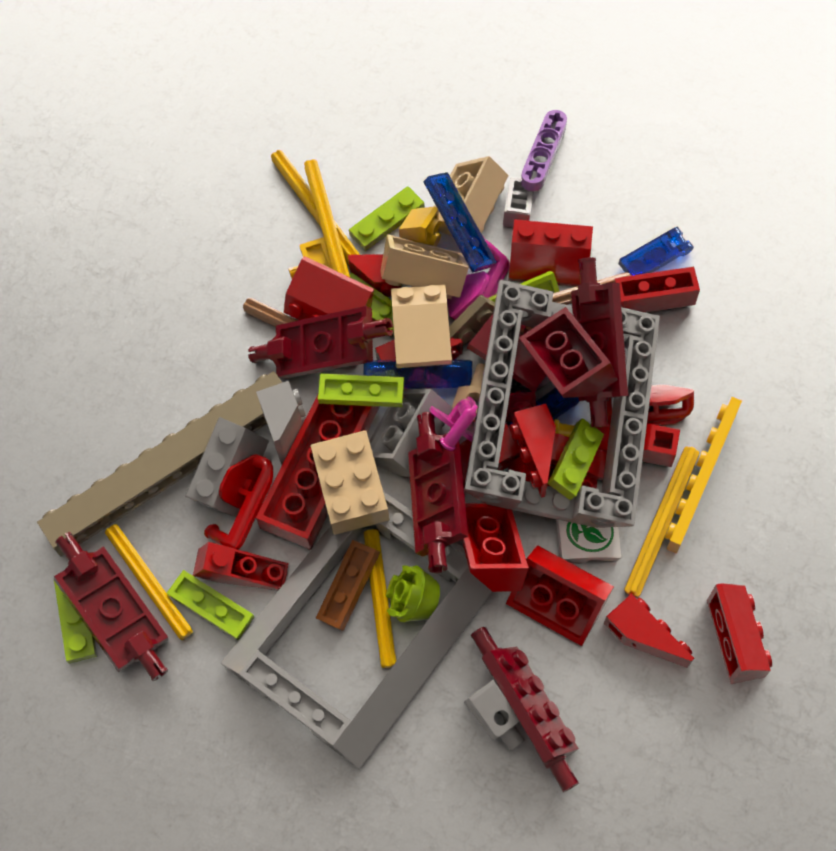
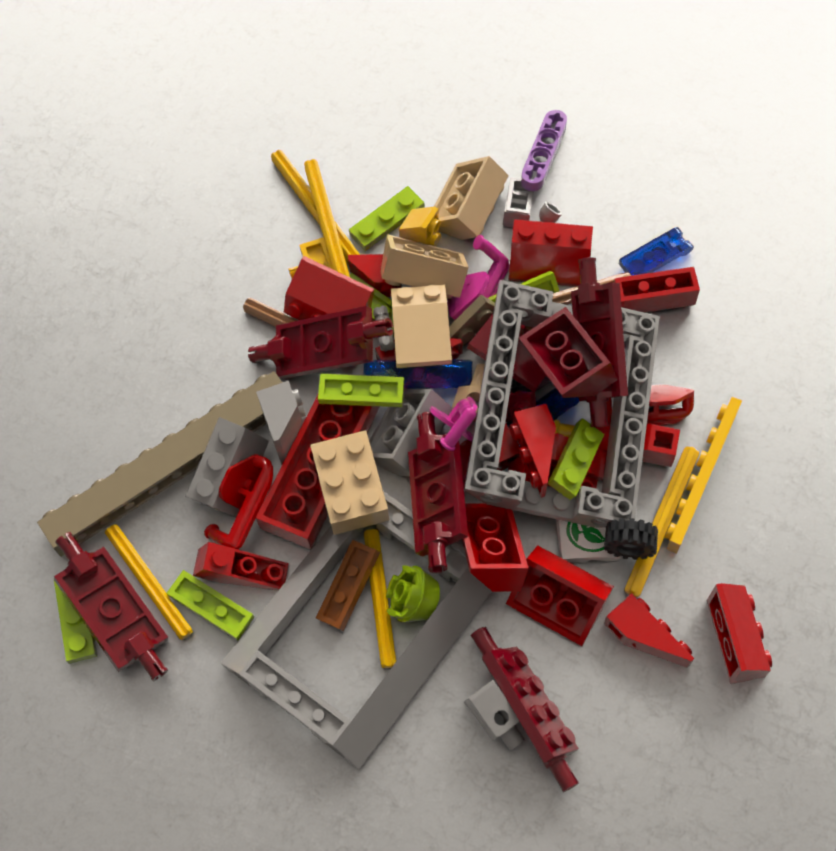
(386, 342): none -> light grey axle
(459, 222): clear blue plate -> none
(549, 213): none -> light grey hinge
(631, 538): none -> black tyre

